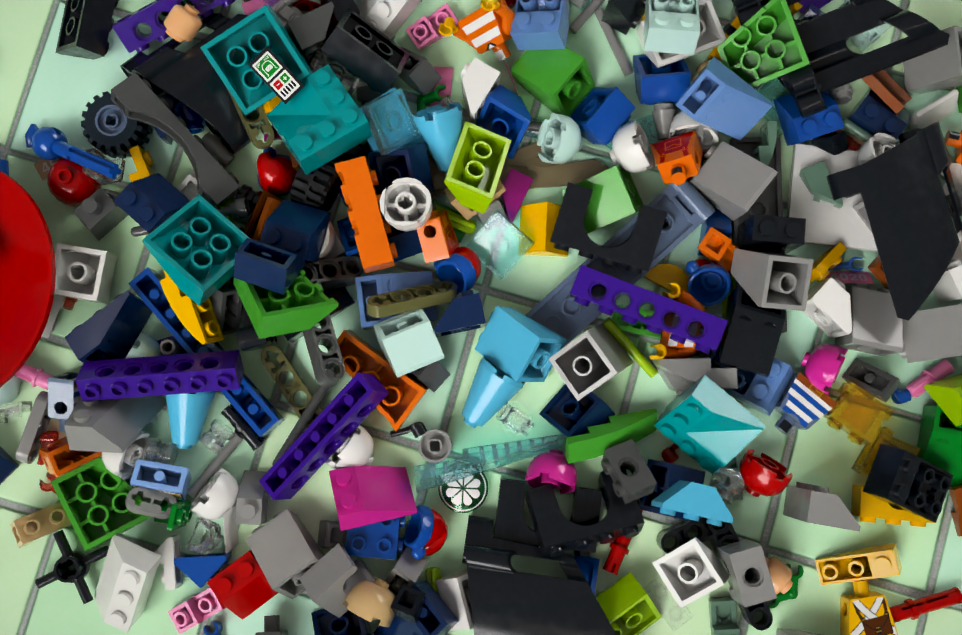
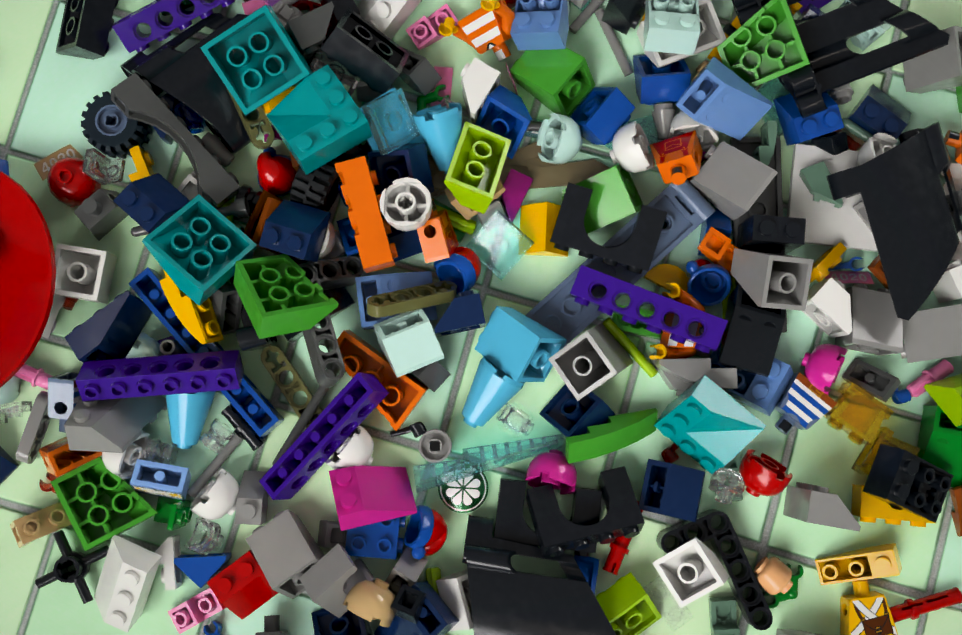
(45, 439): clear red hand -> none
(52, 144): blue piece -> none
(151, 496): light grey beam -> none
(182, 23): light nougat head -> none
(230, 530): white sticker -> none
(266, 266): dark blue slope -> none
(276, 75): tile -> none
(628, 457): dark grey brick -> none
(693, 501): medium azure slope -> none
(739, 558): light grey piece -> none
(888, 90): dark orange slope -> none
(935, 111): white slope -> none

